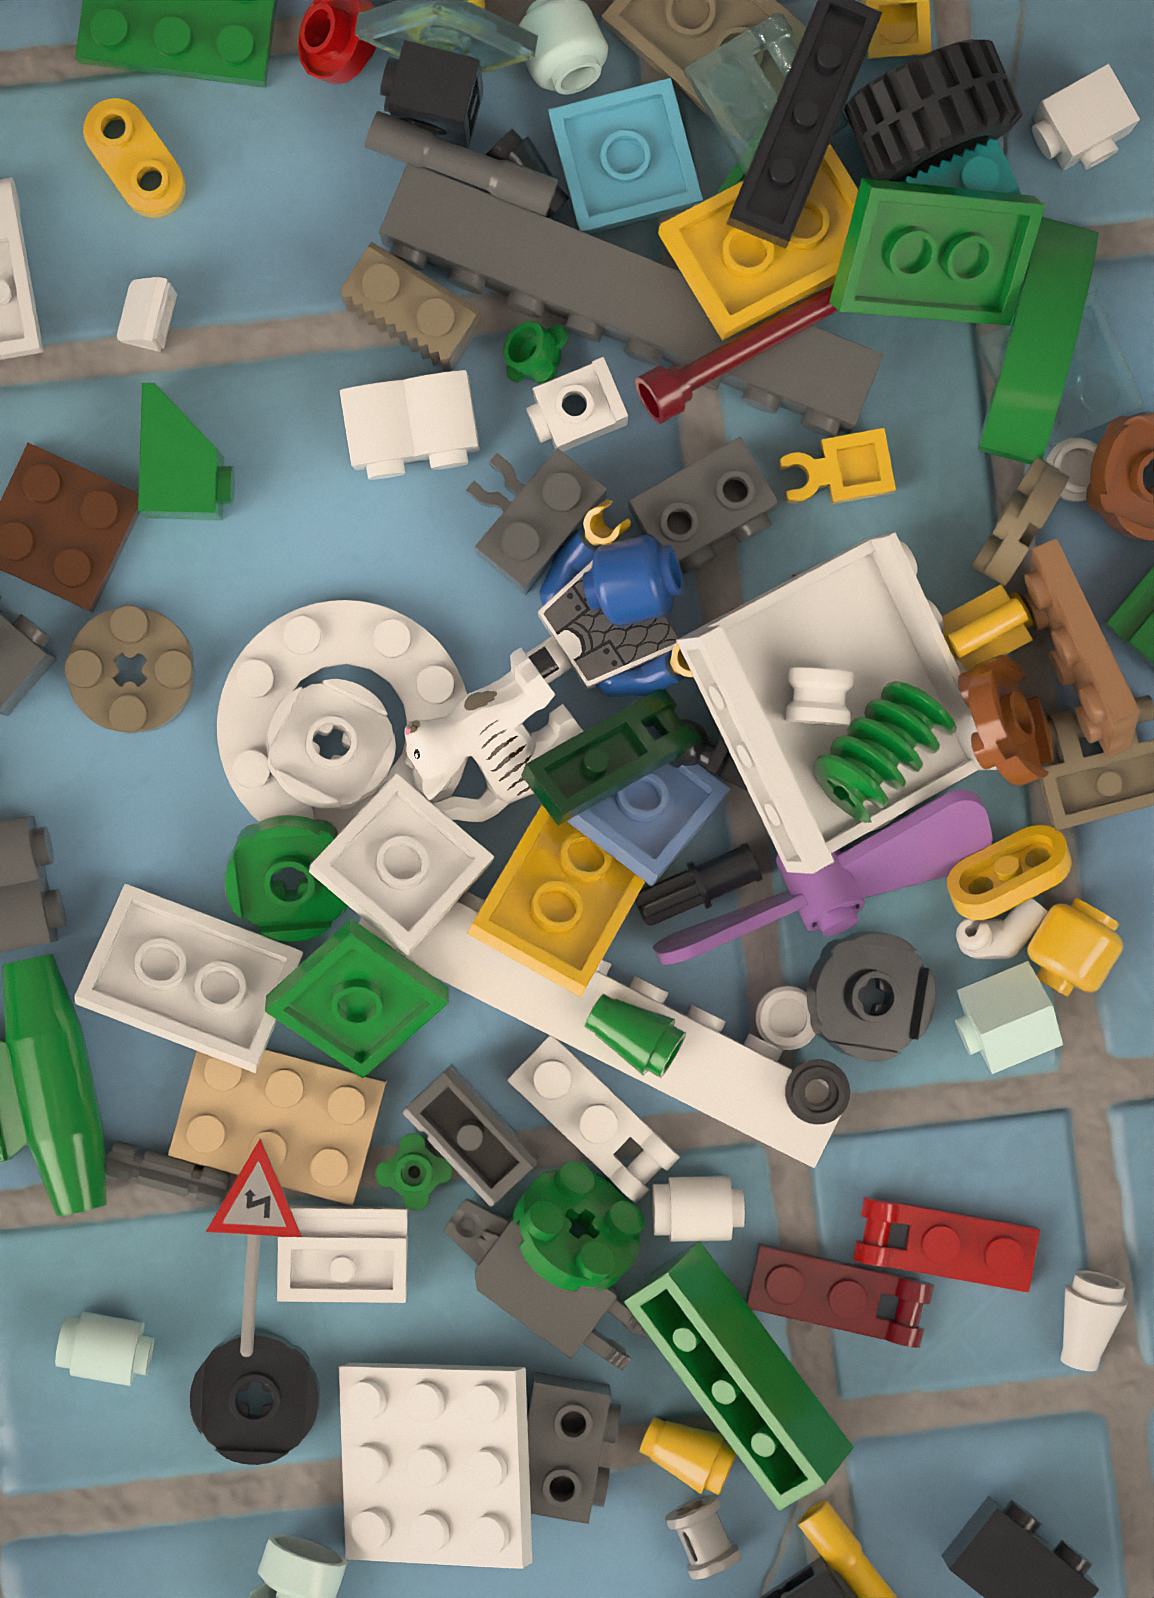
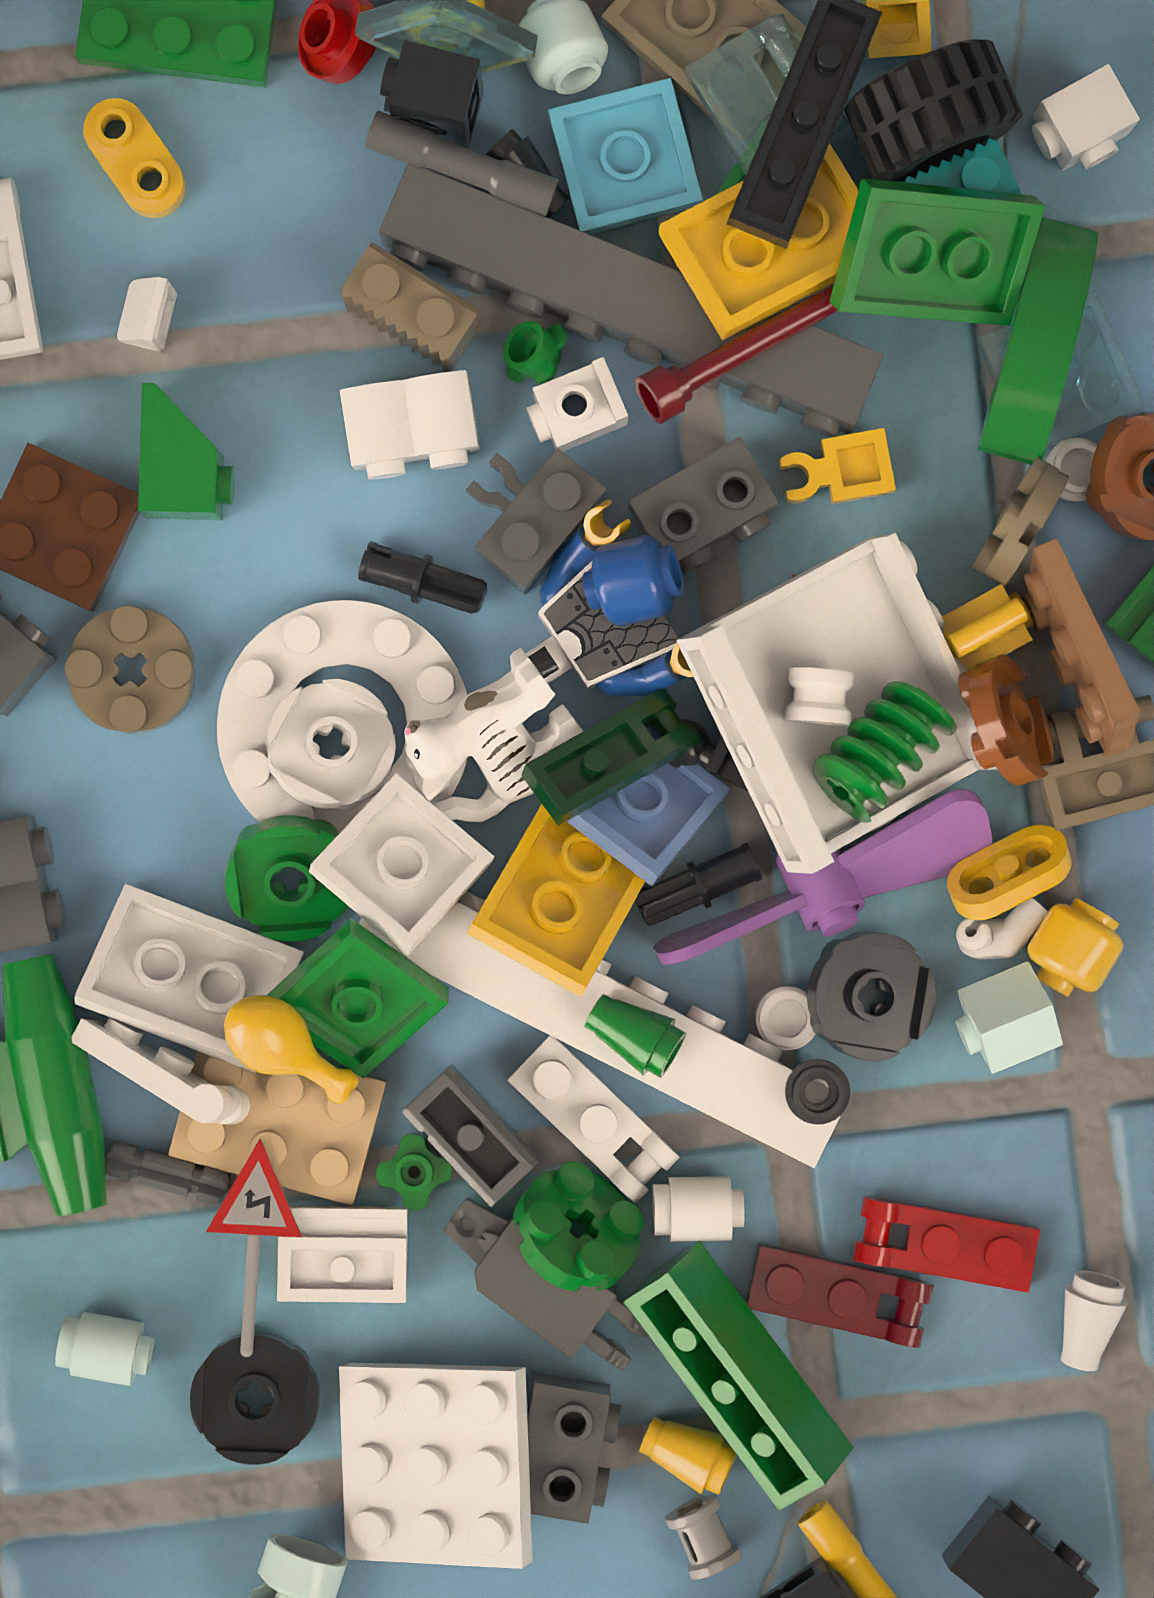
(161, 1072): none -> white plate
(276, 1041): none -> yellow piece
(421, 578): none -> black axle

